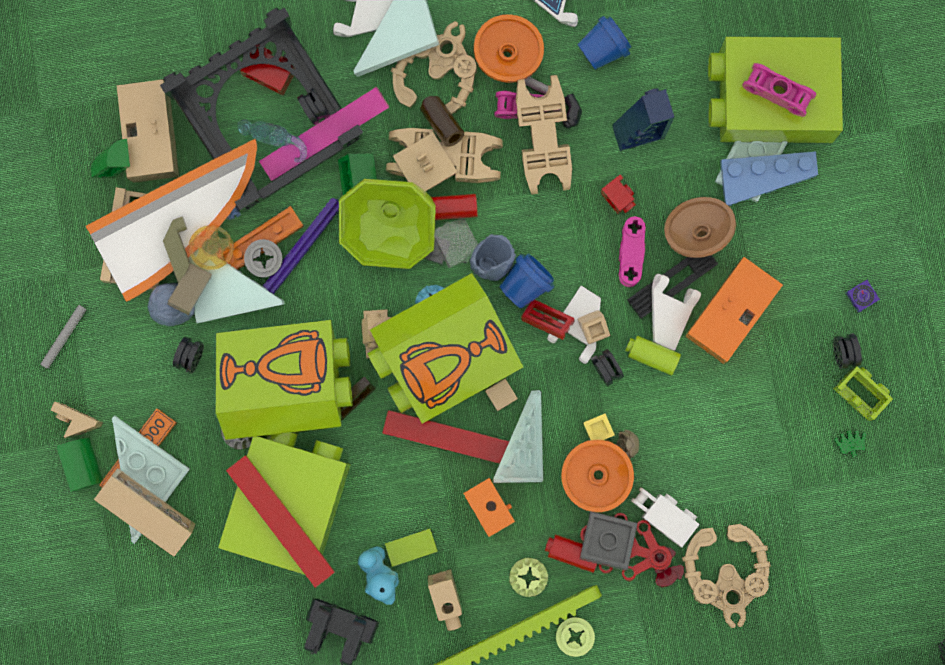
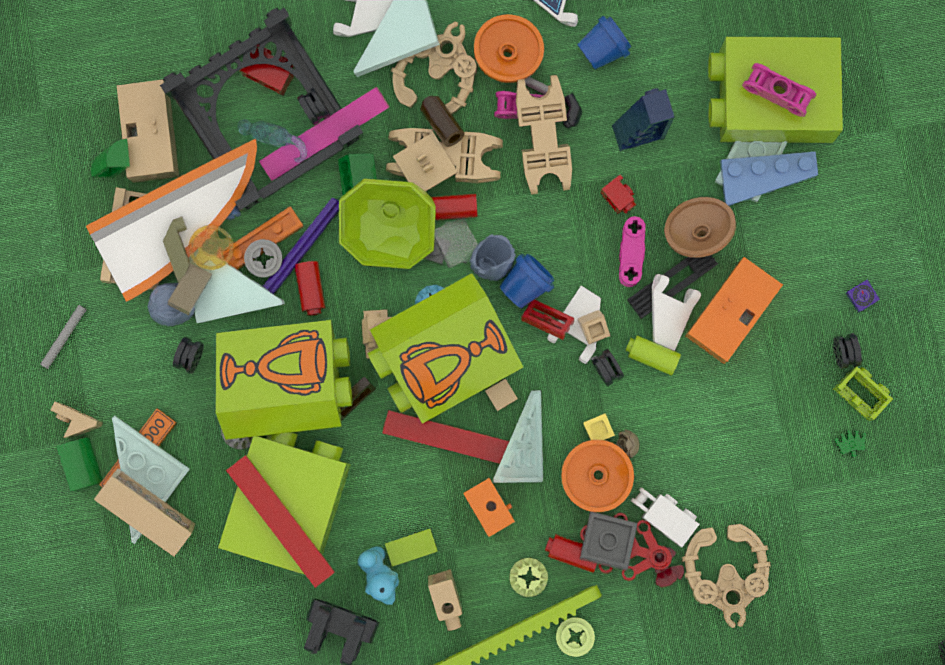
(310, 287): none -> red brick

